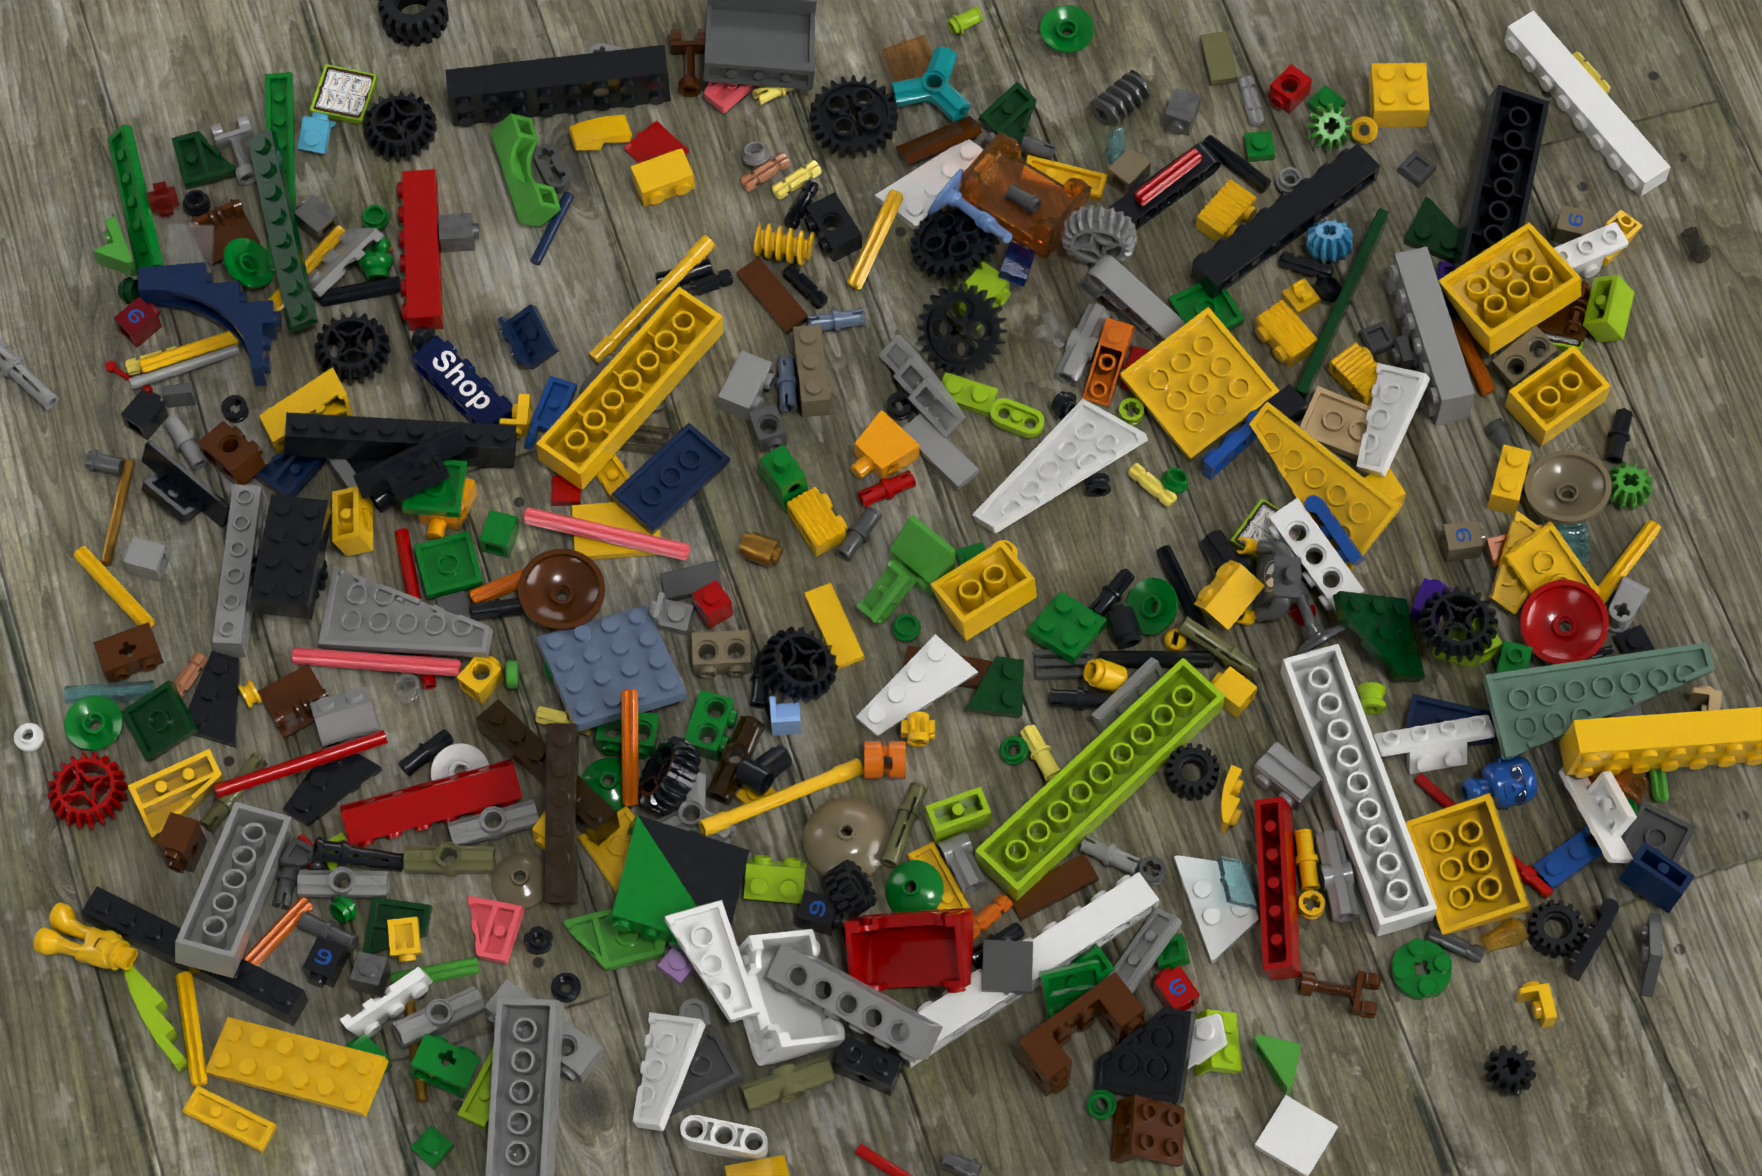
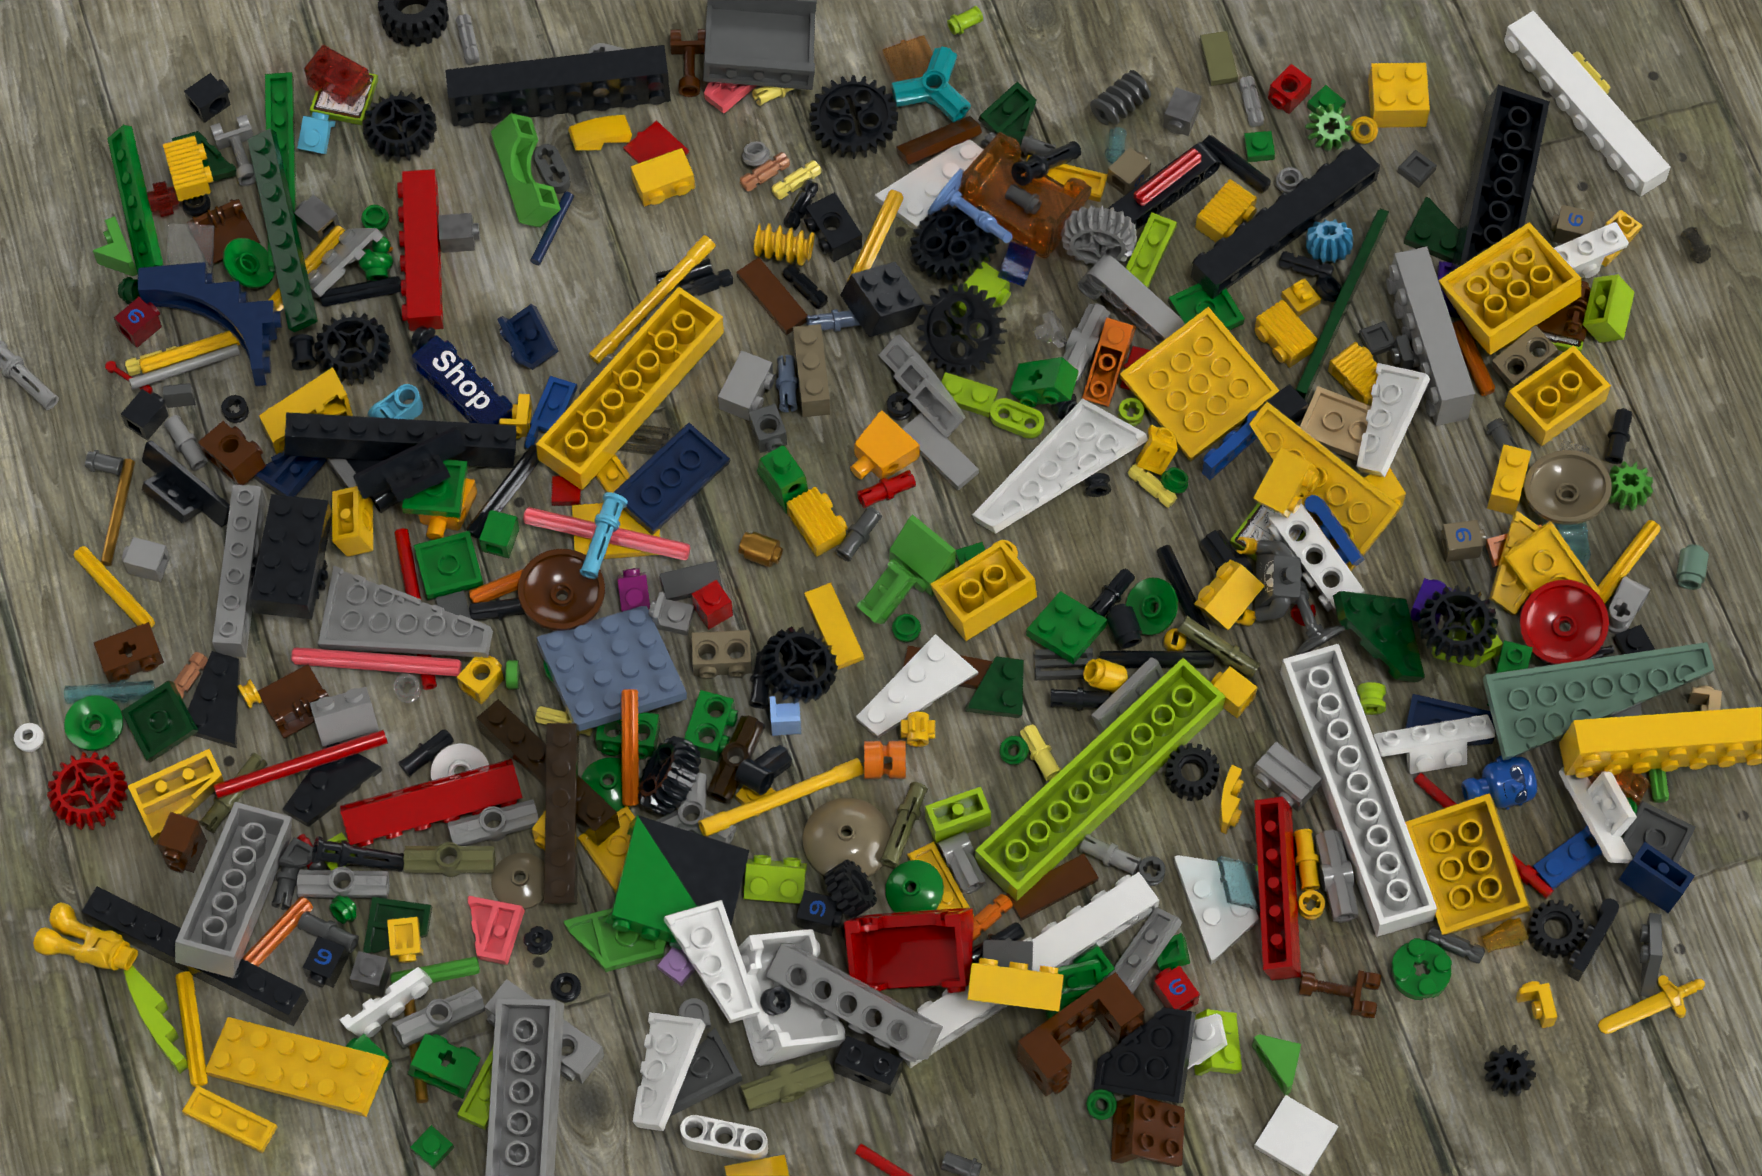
(187, 168): none -> yellow brick
(208, 97): none -> black brick
(302, 352): none -> black bush
(337, 76): none -> clear red brick
(393, 406): none -> medium azure piece
(467, 39): none -> light grey axle
(505, 490): none -> black axle
(606, 524): none -> medium azure pin
(633, 589): none -> magenta bracket
(768, 997): none -> black bush
(882, 299): none -> black brick
(1016, 985): none -> yellow brick
(1039, 165): none -> black pin
(1044, 382): none -> green brick
(1067, 19): green dish -> none
(1151, 248): none -> lime plate
(1158, 450): none -> yellow bracket
(1285, 482): none -> yellow brick
(1669, 997): none -> yellow sword
(1692, 567): none -> sand green brick

